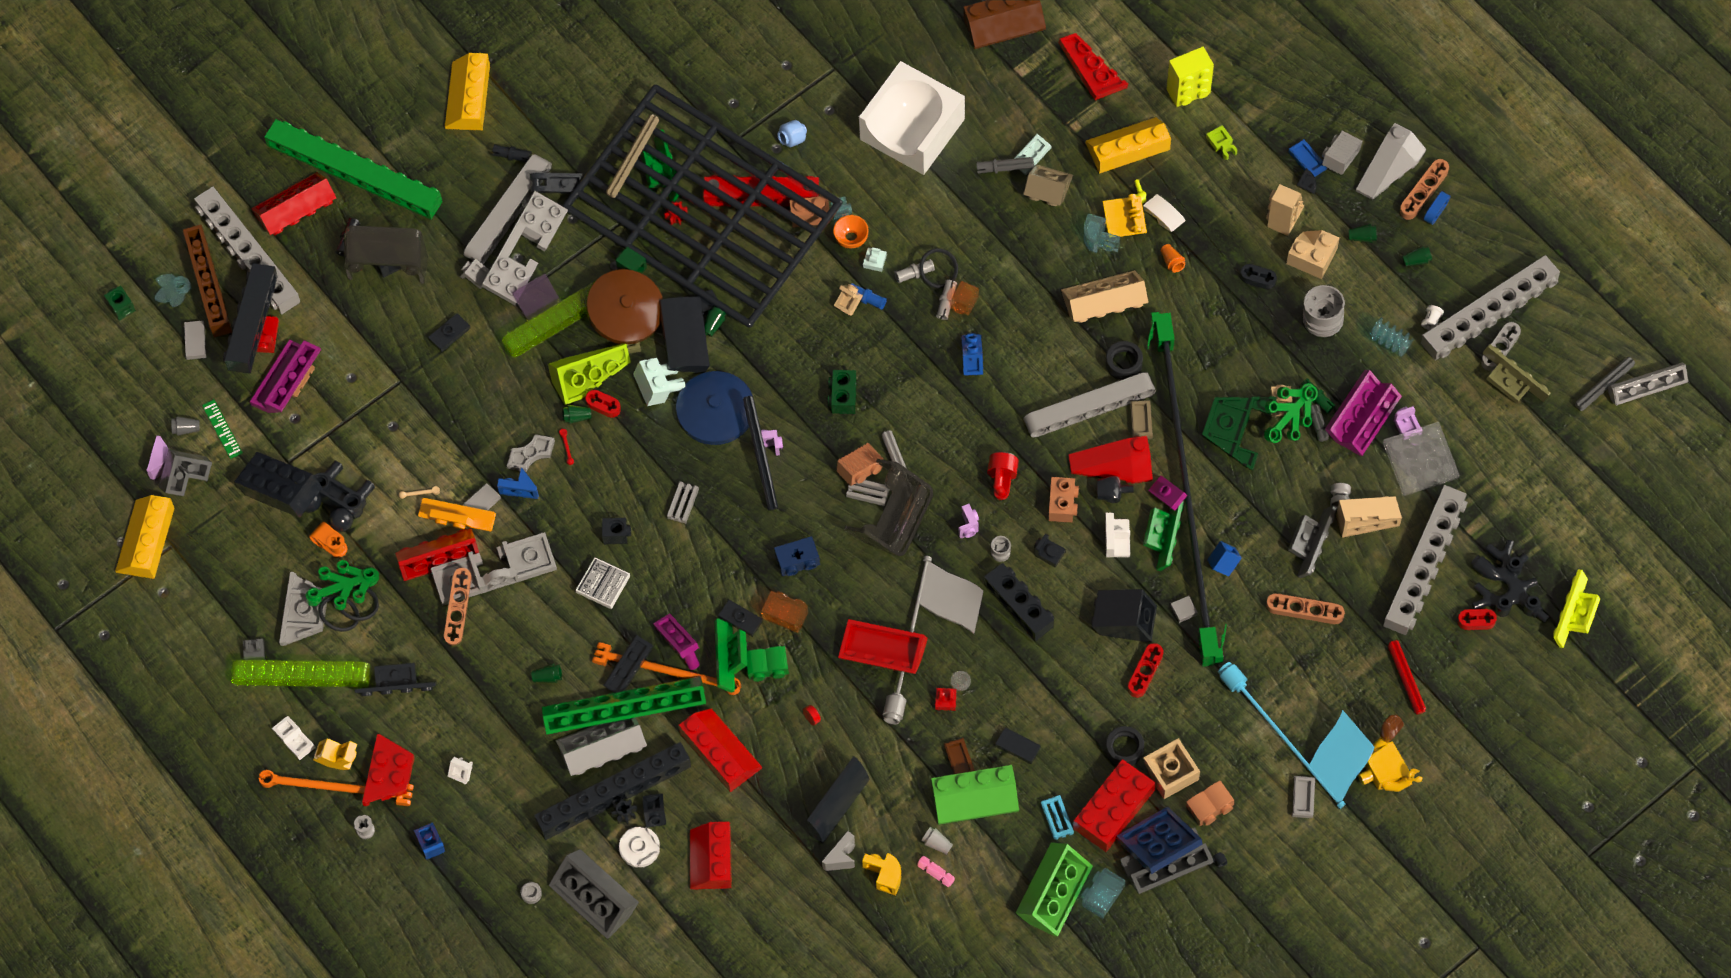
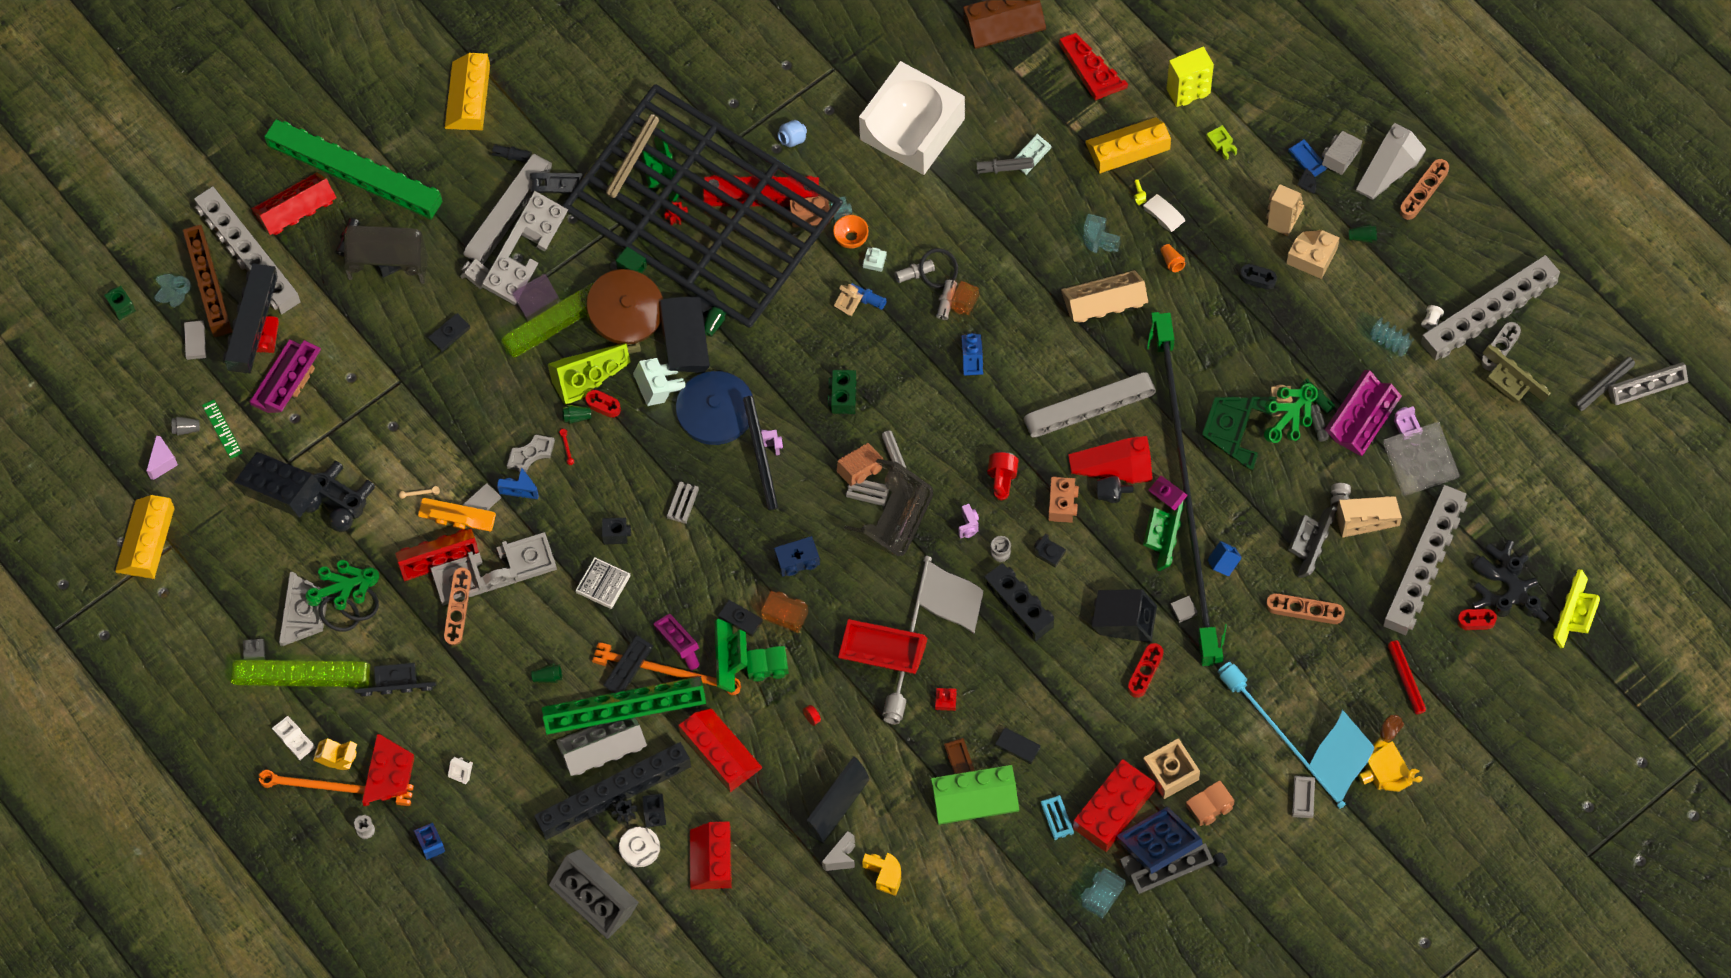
(179, 468): dark grey brick -> none
(329, 539): orange piece -> none
(531, 892): light grey tile -> none
(936, 871): bright pink axle -> none
(937, 841): light grey cone -> none
(960, 680): clear plate -> none
(1047, 185): dark tan slope -> none
(1054, 888): bright green slope -> none
(1117, 536): white panel -> none
(1124, 346): black tyre -> none
(1125, 216): yellow hinge -> none
(1126, 731): black tyre -> none
(1141, 419): dark tan tile -> none
(1323, 311): light grey wheel -> none
(1418, 256): dark green cone -> none
(1437, 208): blue beam -> none

